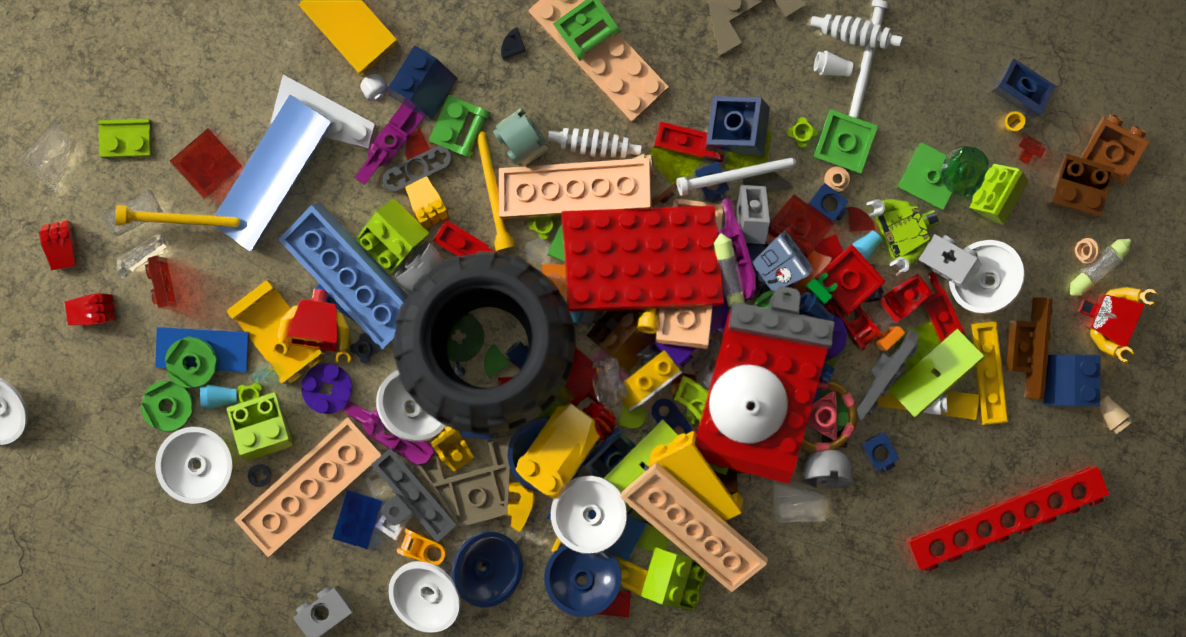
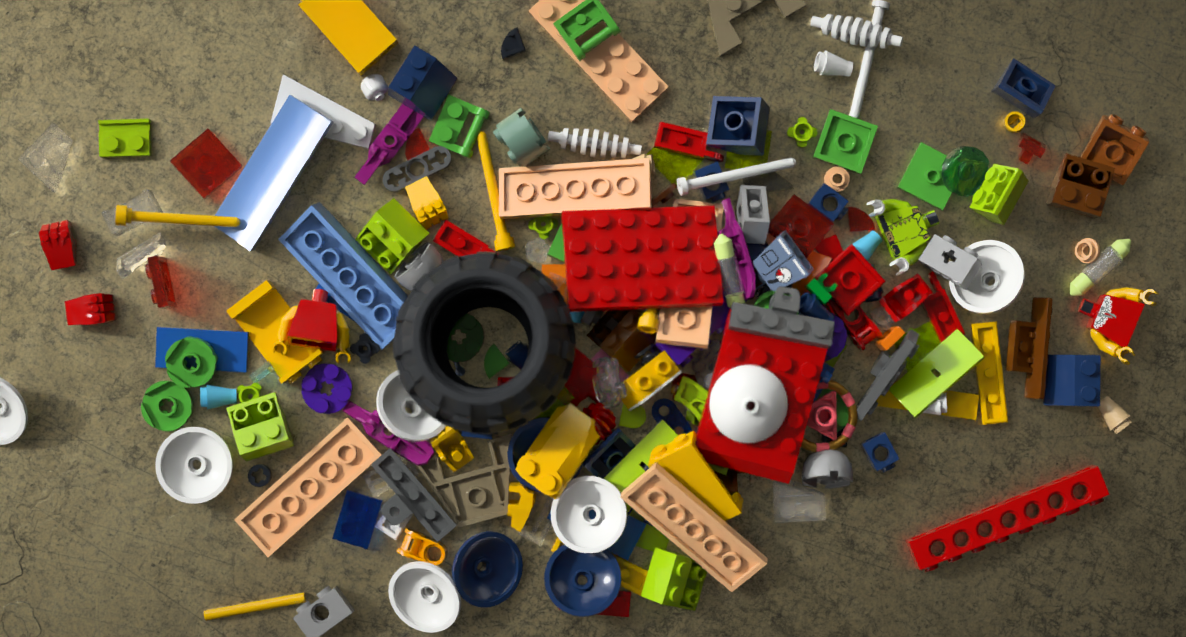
(254, 606): none -> yellow bar

